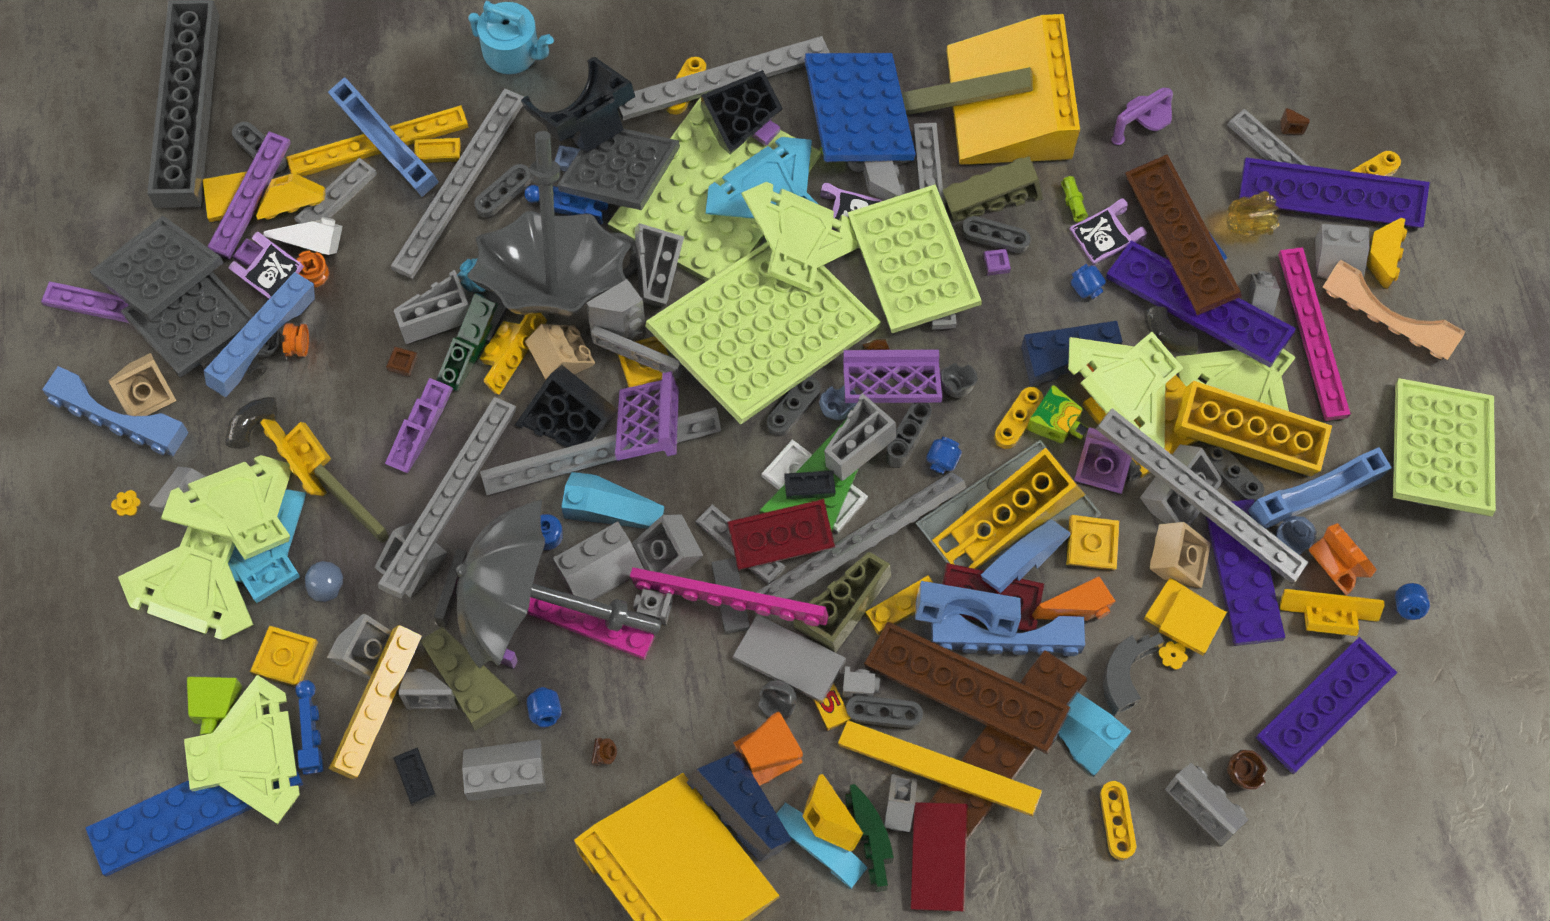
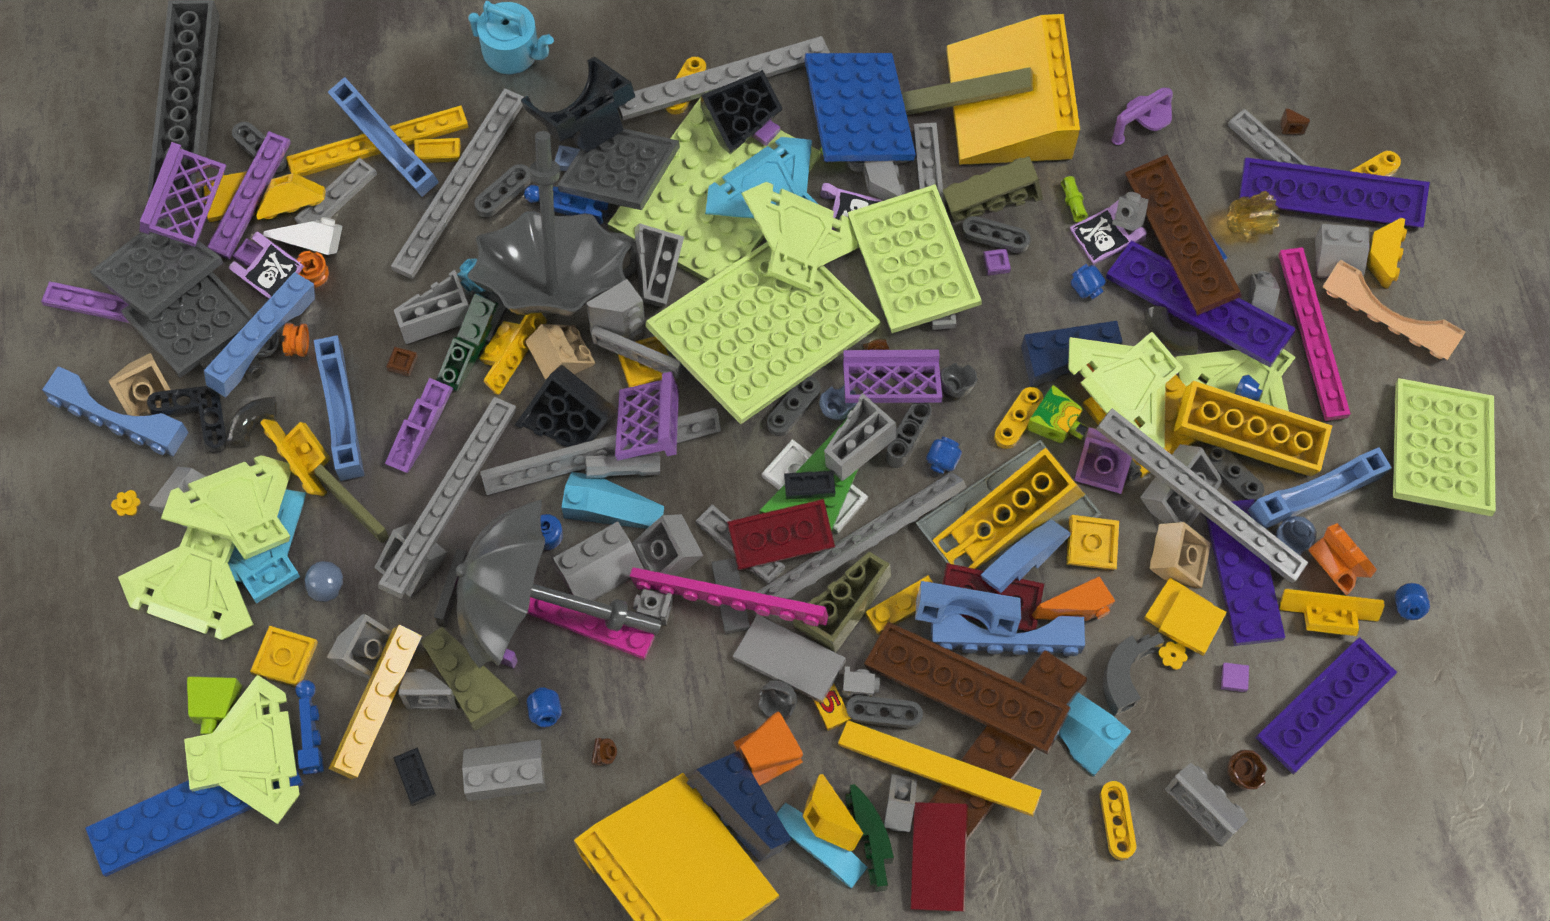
(162, 189): none -> medium lavender fence
(197, 404): none -> black beam
(340, 409): none -> medium blue arch
(605, 466): none -> light grey axle
(1131, 211): none -> light grey brick
(1235, 677): none -> medium lavender tile
(1248, 388): none -> blue cone

